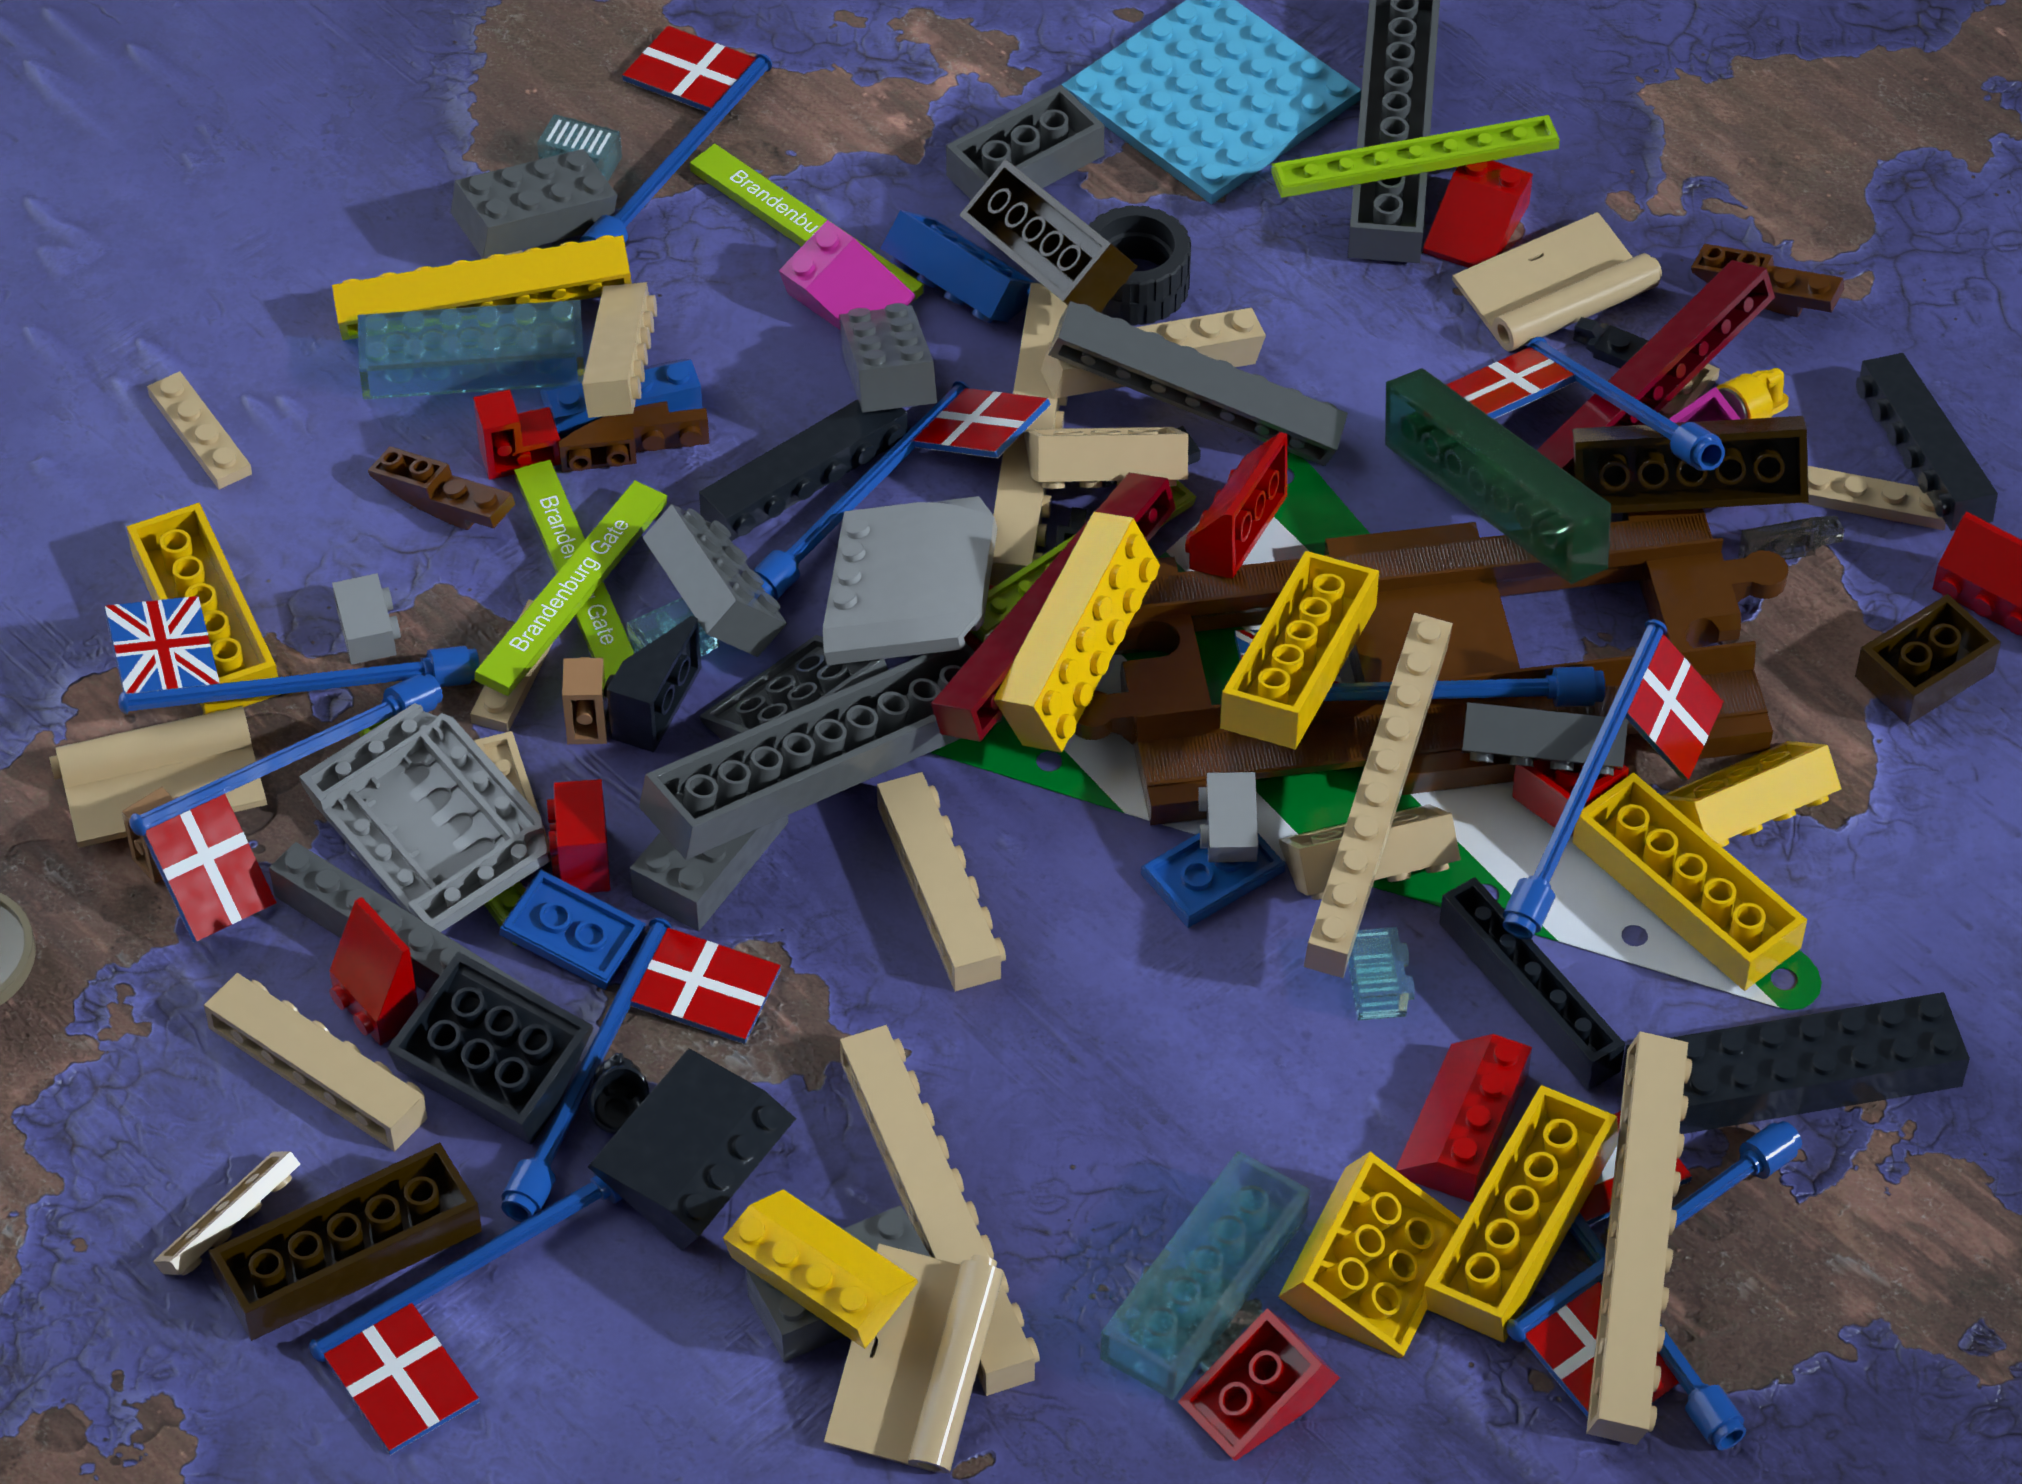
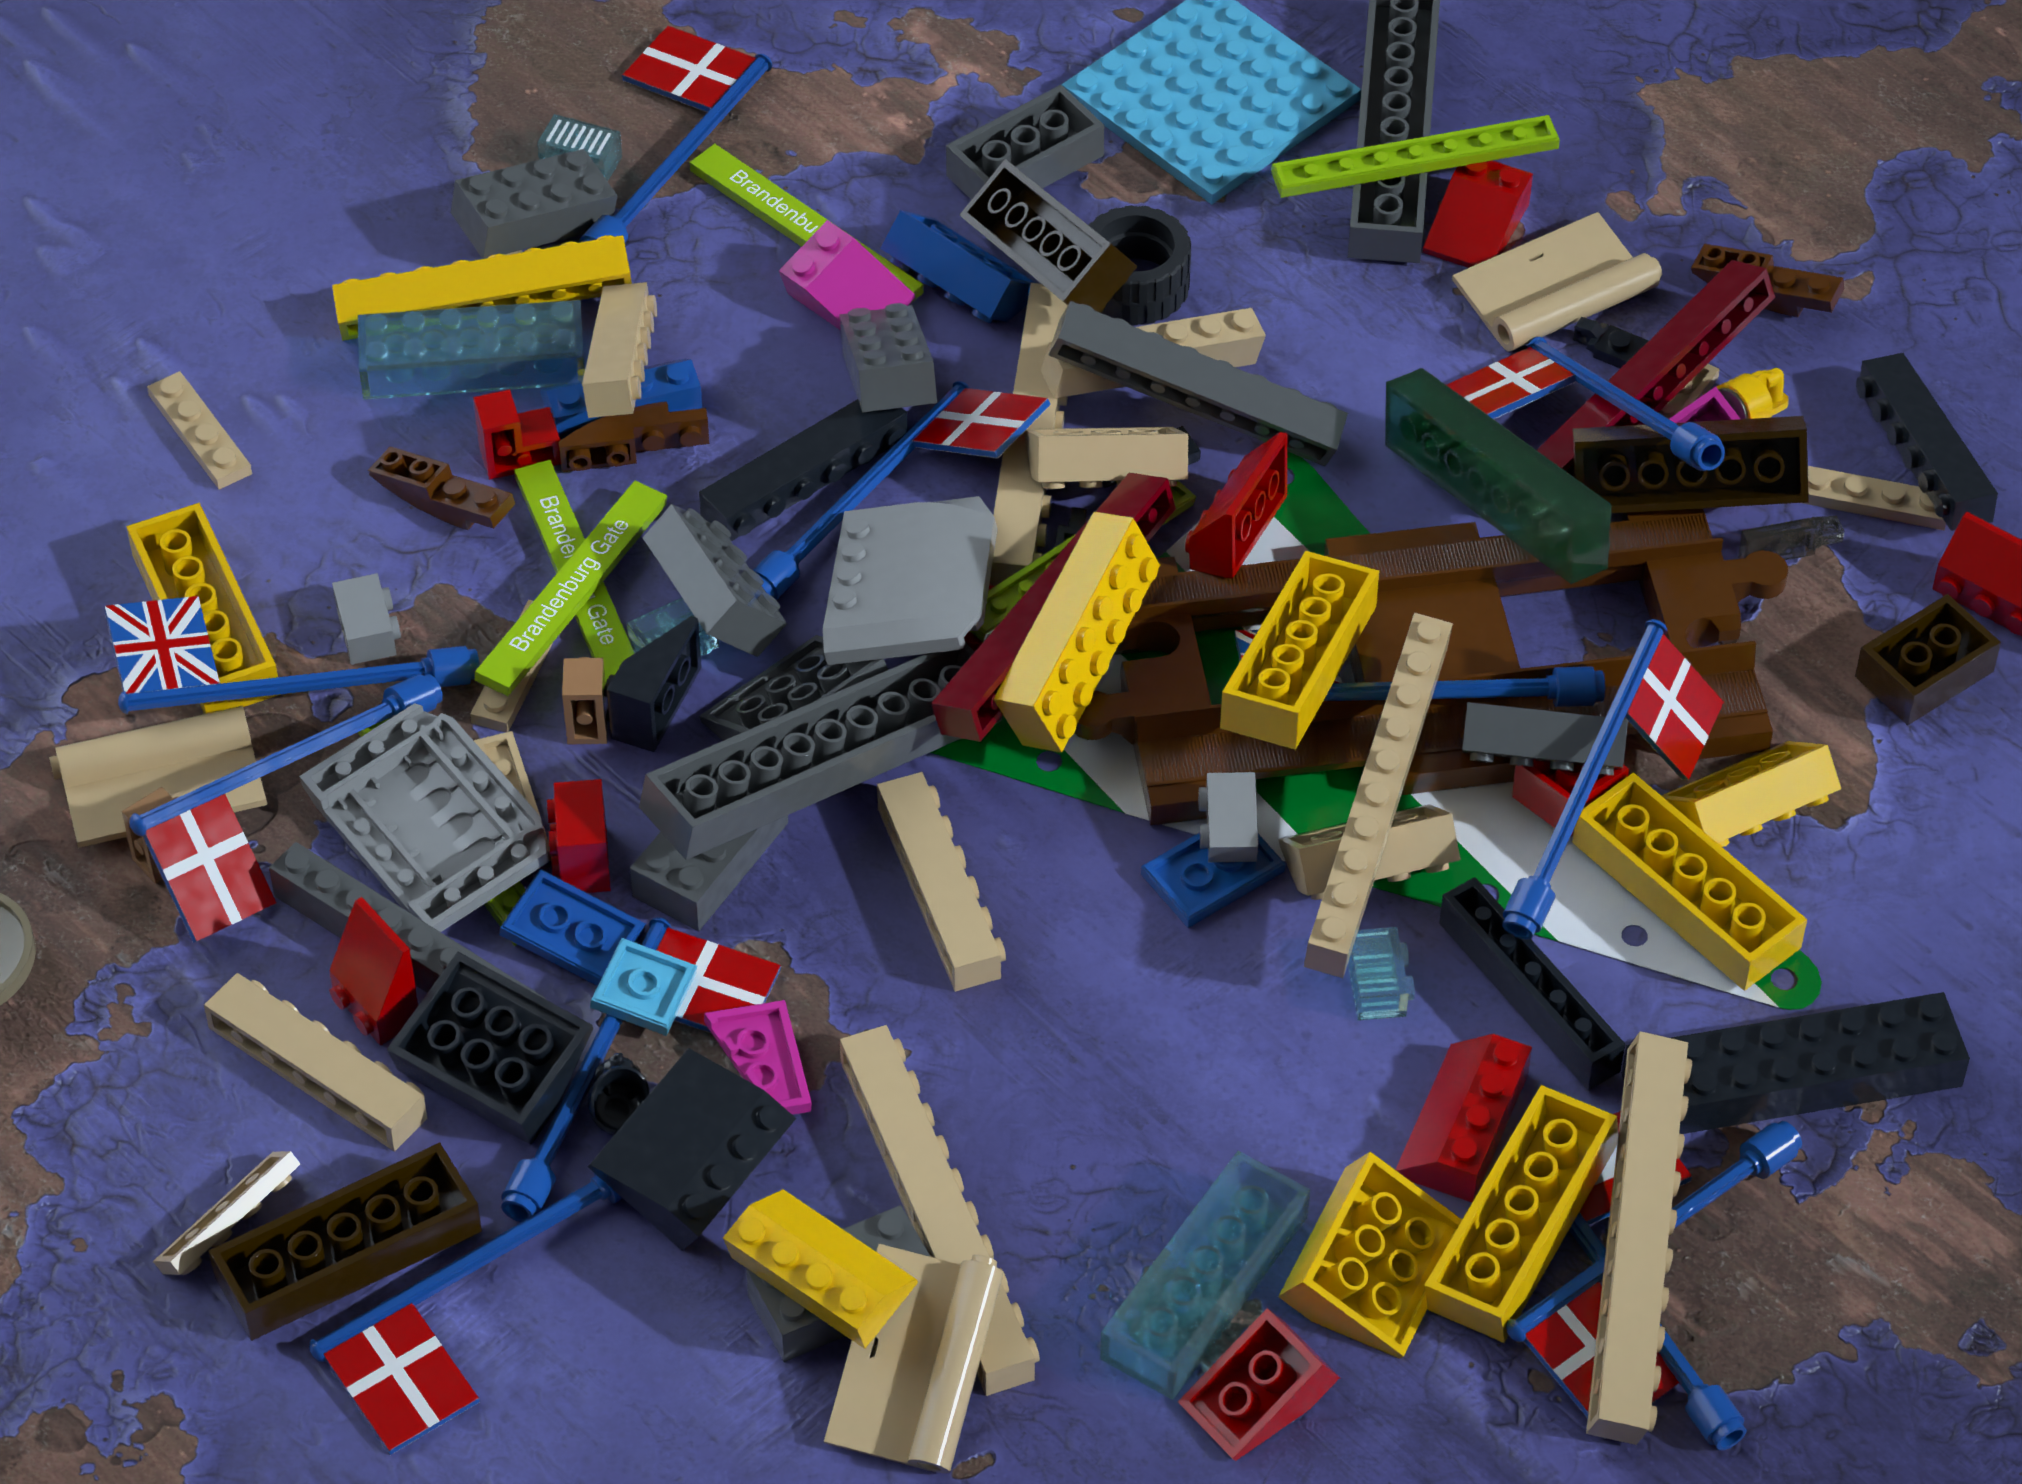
(643, 986): none -> medium azure tile
(763, 1050): none -> dark pink wing

